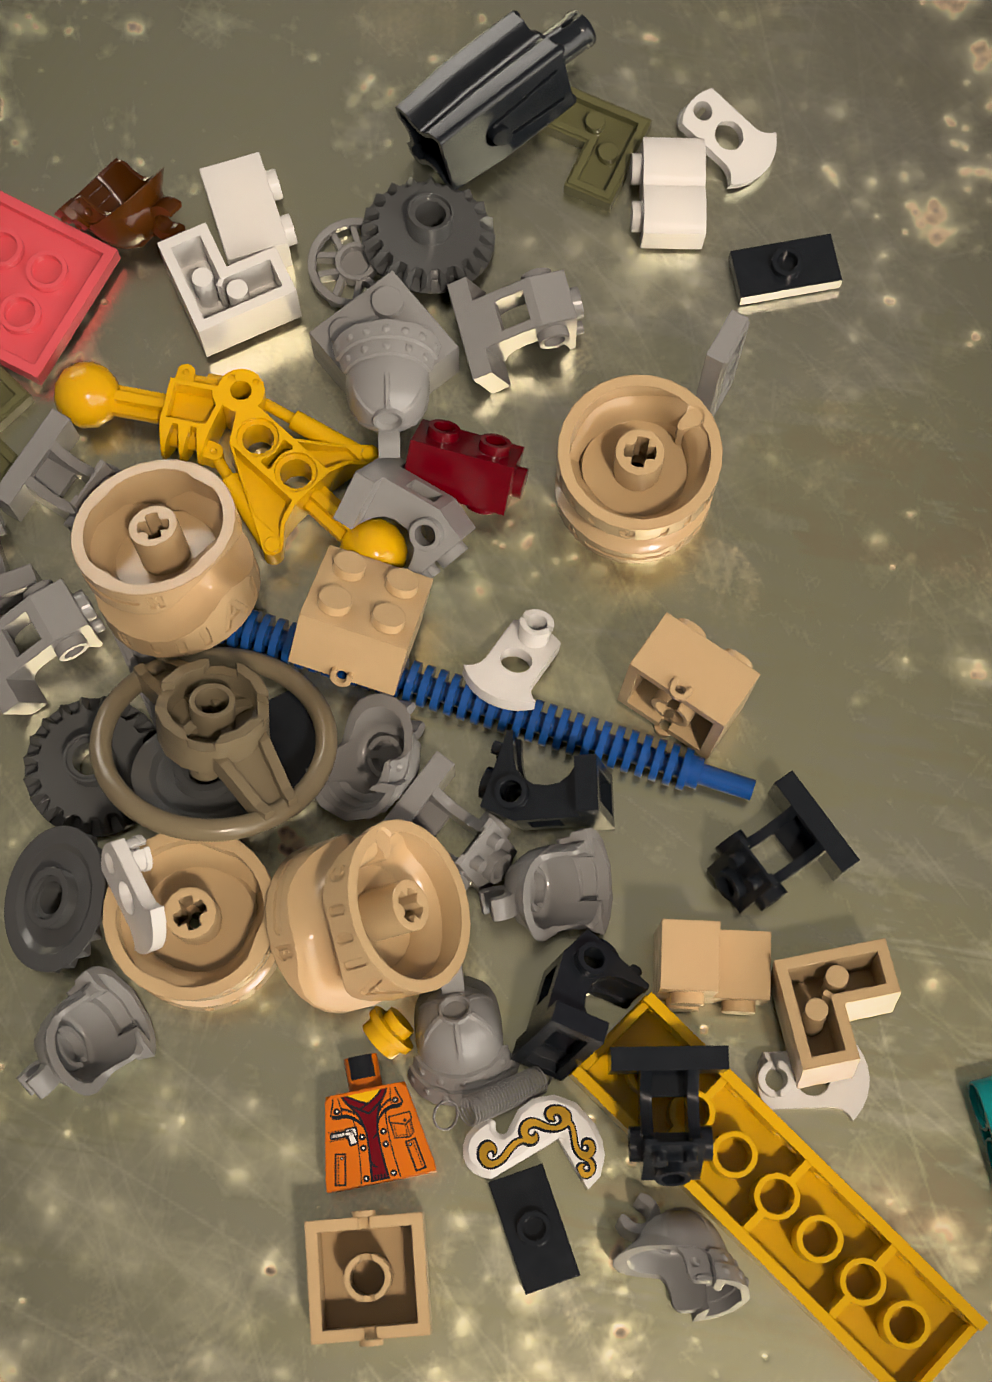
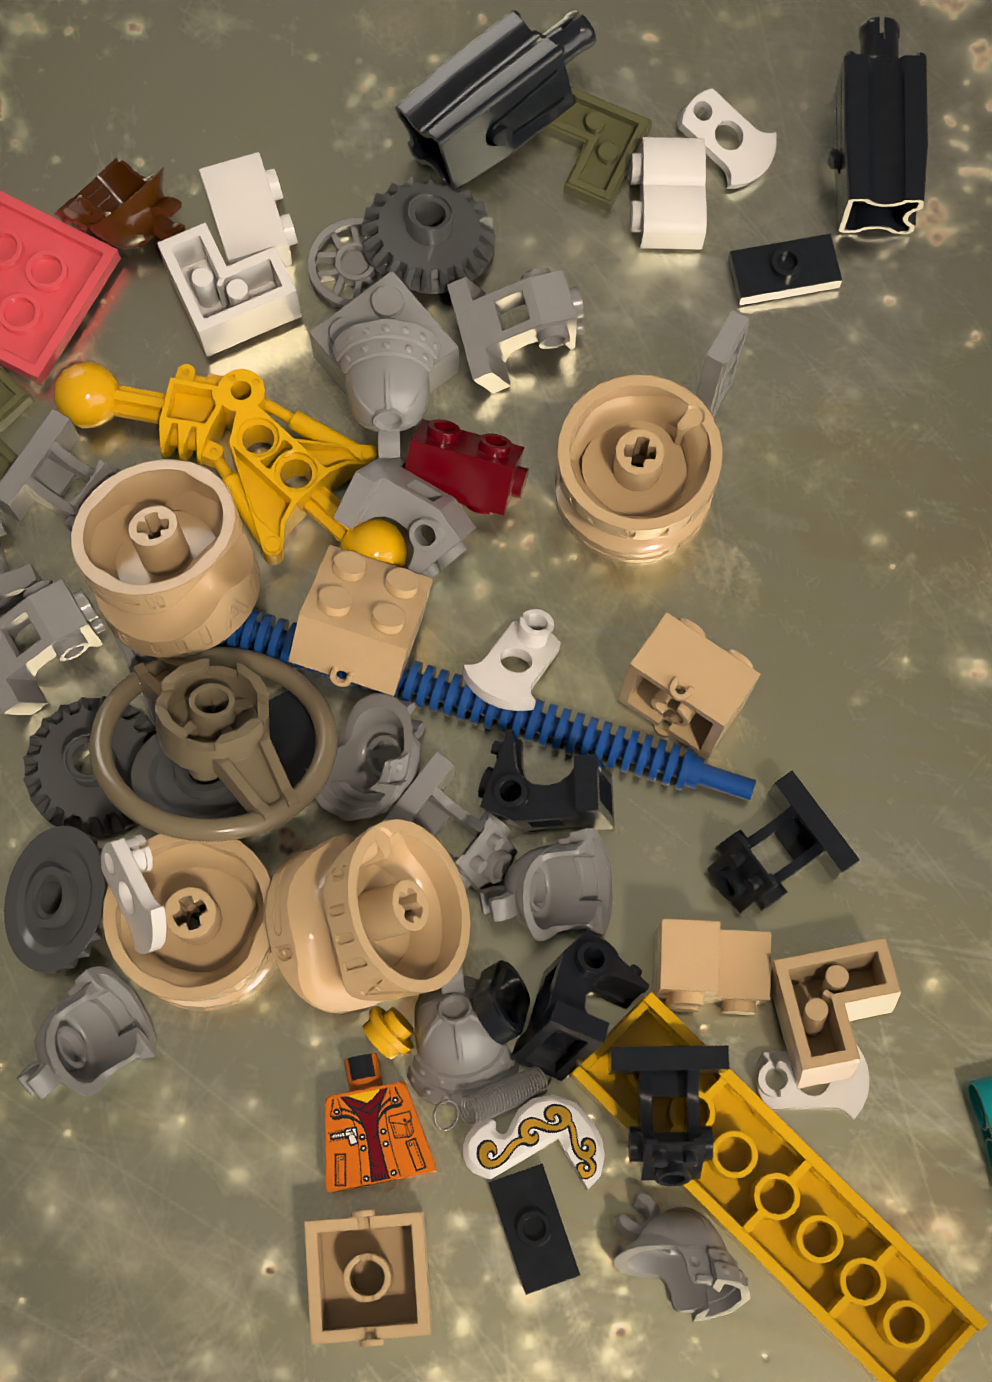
(501, 1002): none -> black tile
(880, 133): none -> black piece

